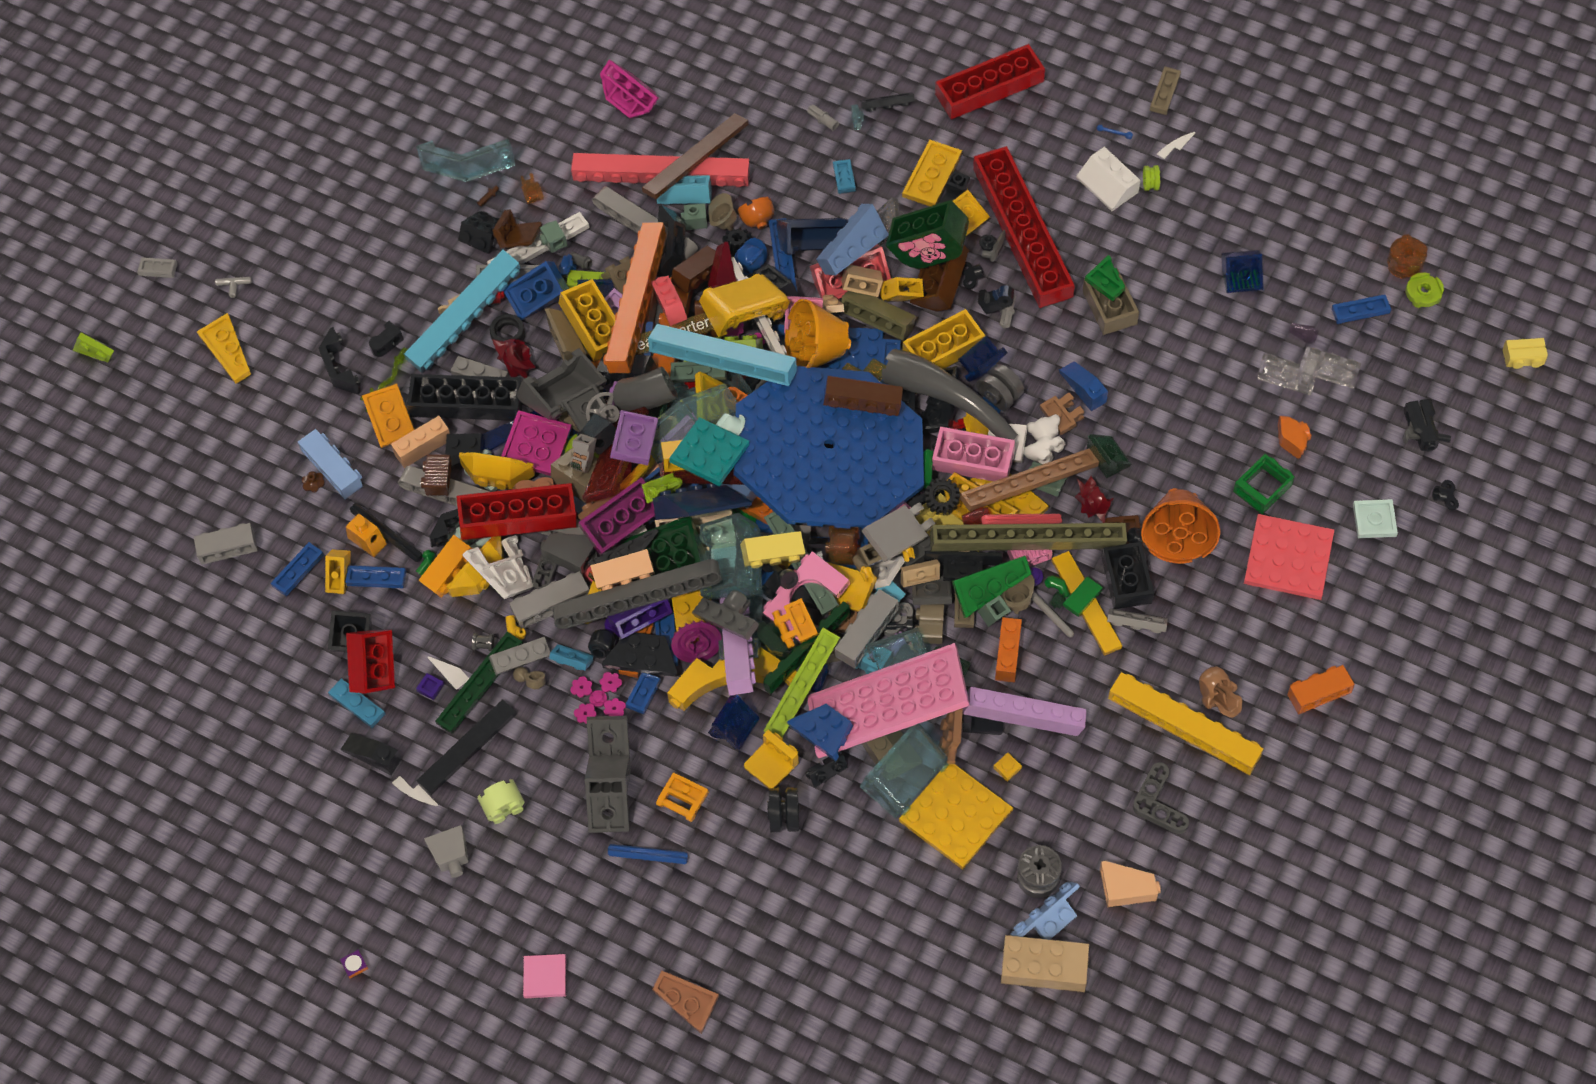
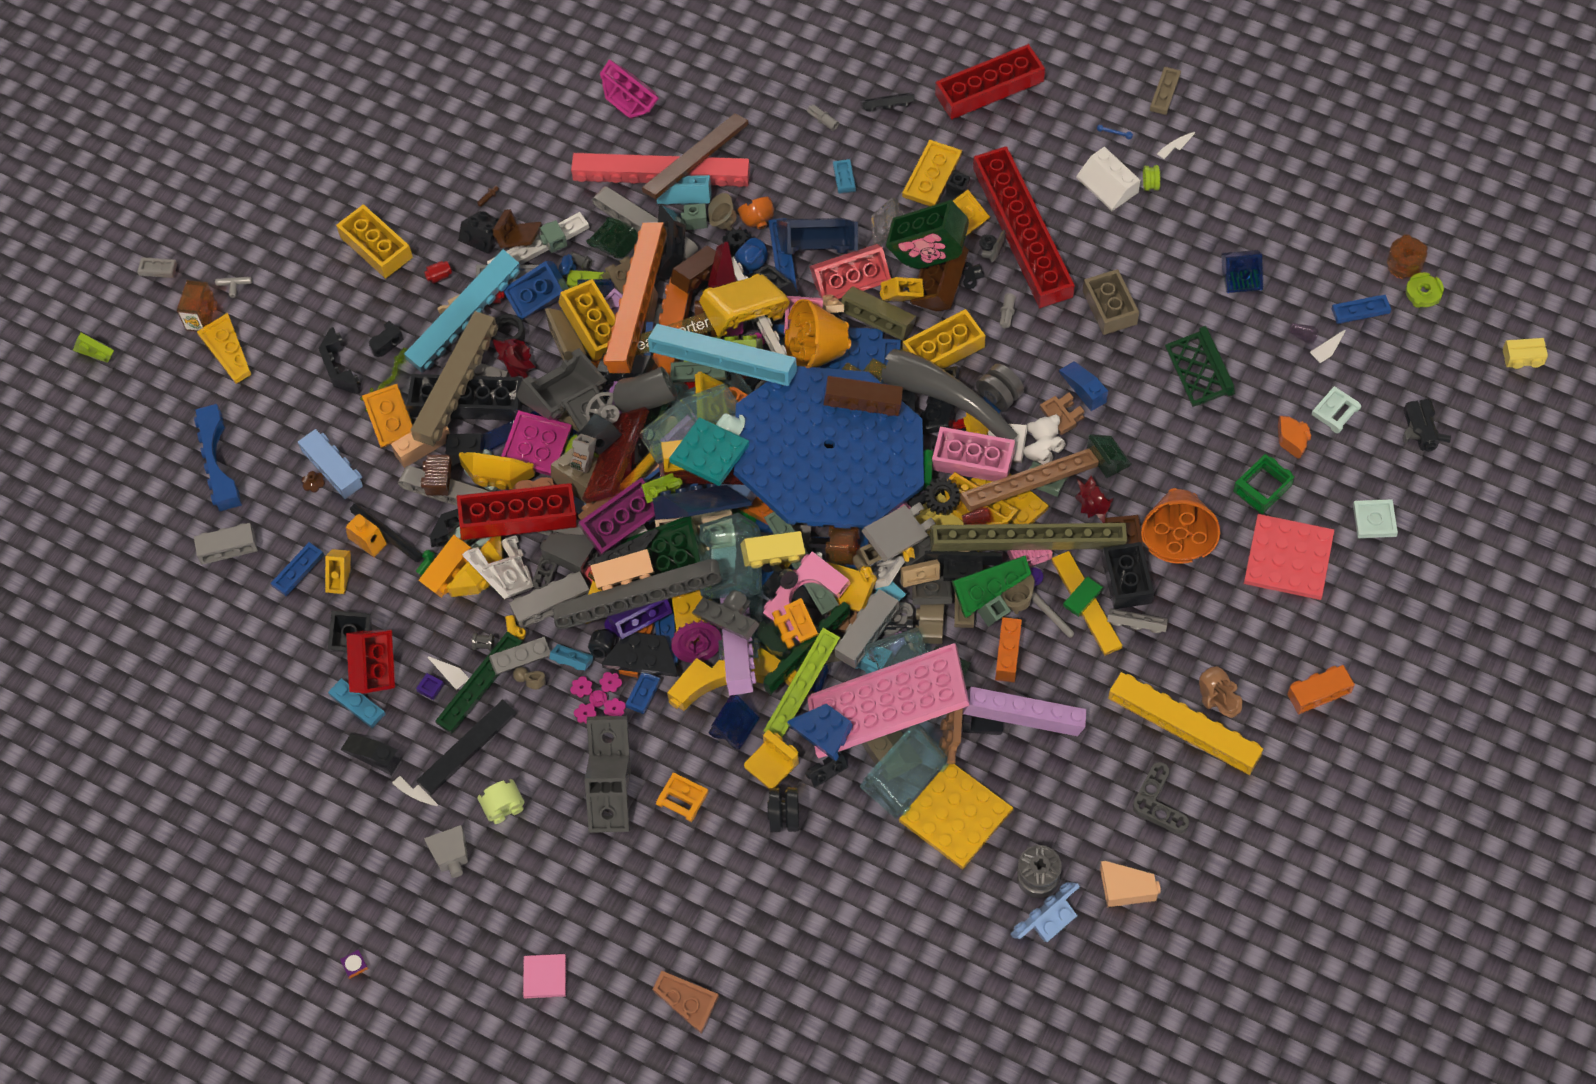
(196, 305): none -> clear orange brick
(211, 426): none -> blue arch
(374, 241): none -> yellow brick
(375, 576): blue plate -> none
(438, 271): none -> red brick
(454, 379): none -> dark tan brick
(468, 165): clear light blue windscreen -> none
(531, 190): clear orange plate -> none
(614, 238): none -> clear green slope
(634, 438): medium lavender tile -> none
(648, 854): blue axle -> none
(669, 300): coral brick -> none
(855, 239): medium blue wedge -> none
(857, 116): clear light blue plate -> none
(862, 280): tan brick -> none
(981, 358): clear blue bracket -> none
(996, 299): black leg -> none
(1007, 767): yellow plate -> none
(1021, 519): coral axle -> none
(1045, 963): tan brick -> none
(1057, 600): clear green plate -> none
(1058, 583): green arm -> none
(1106, 279): green wing -> none
(1134, 535): black plate -> none
(1214, 360): none -> dark green fence
(1313, 365): clear bracket -> none
(1327, 349): none -> white sticker
(1331, 406): none -> light aqua plate
(1445, 494): black piece -> none

